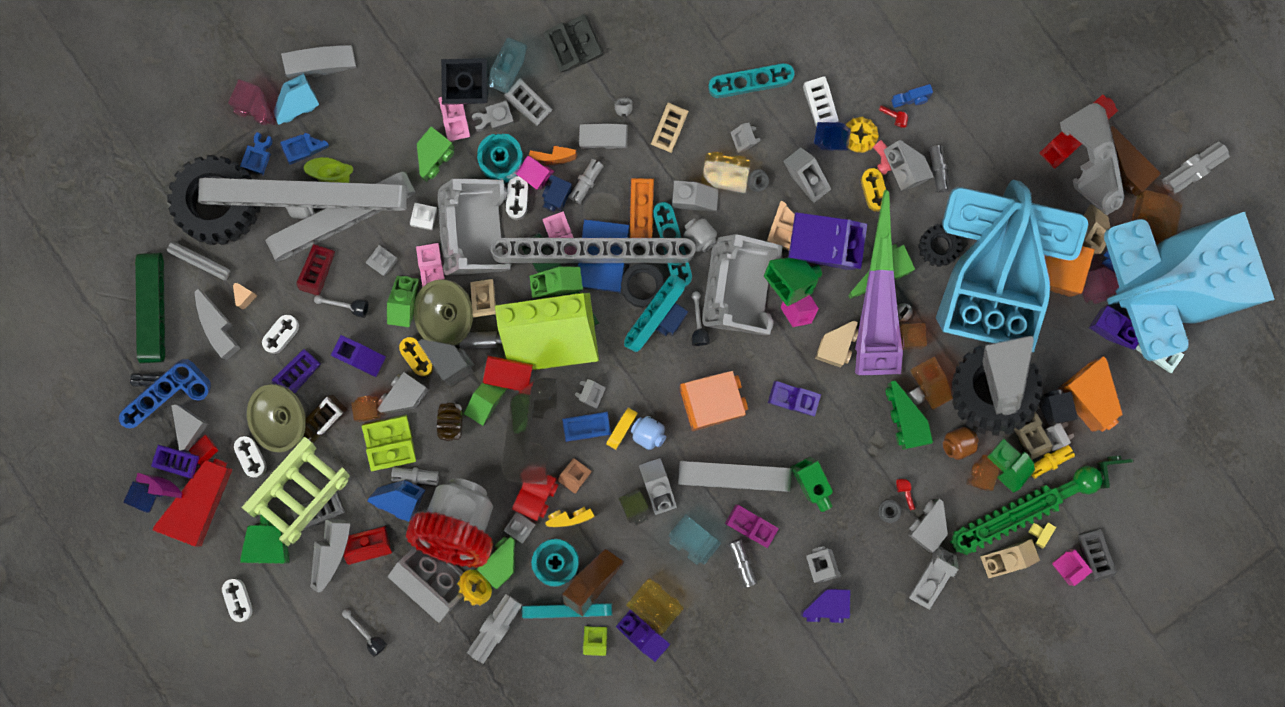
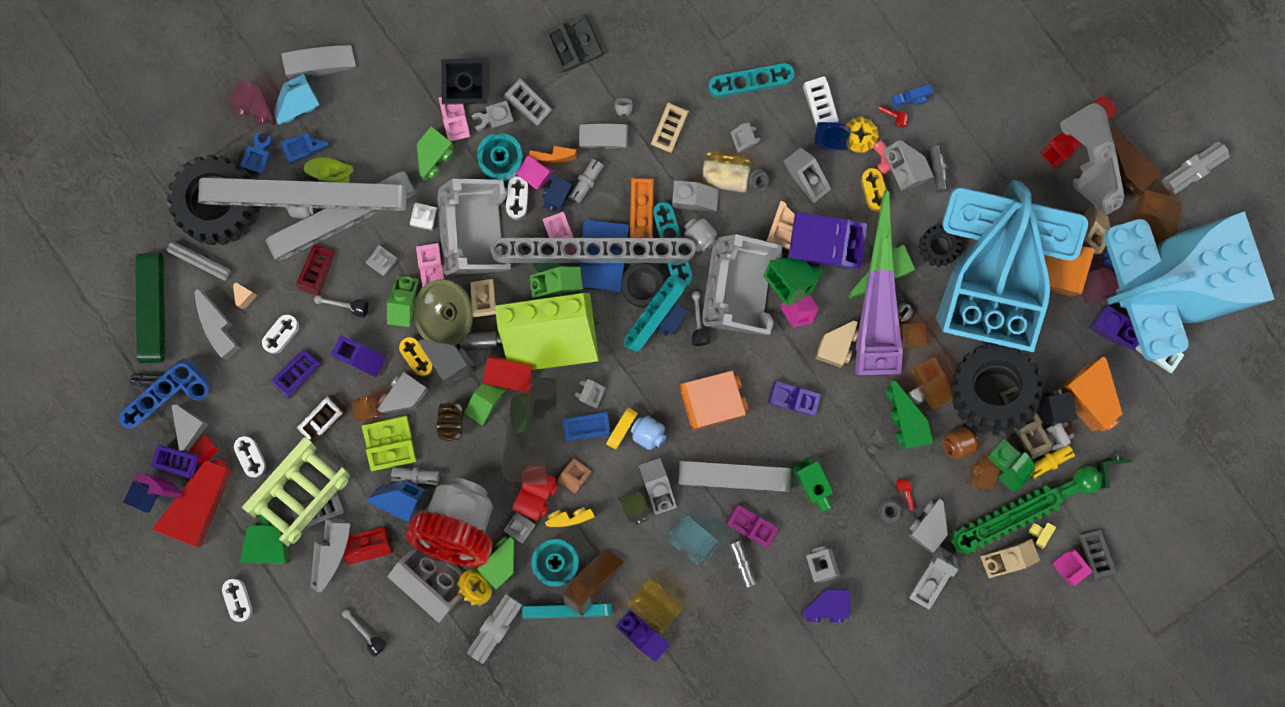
(268, 420): olive dish -> none
(507, 65): clear light blue brick -> none
(595, 641): lime slope -> none
(1006, 372): light grey slope -> none

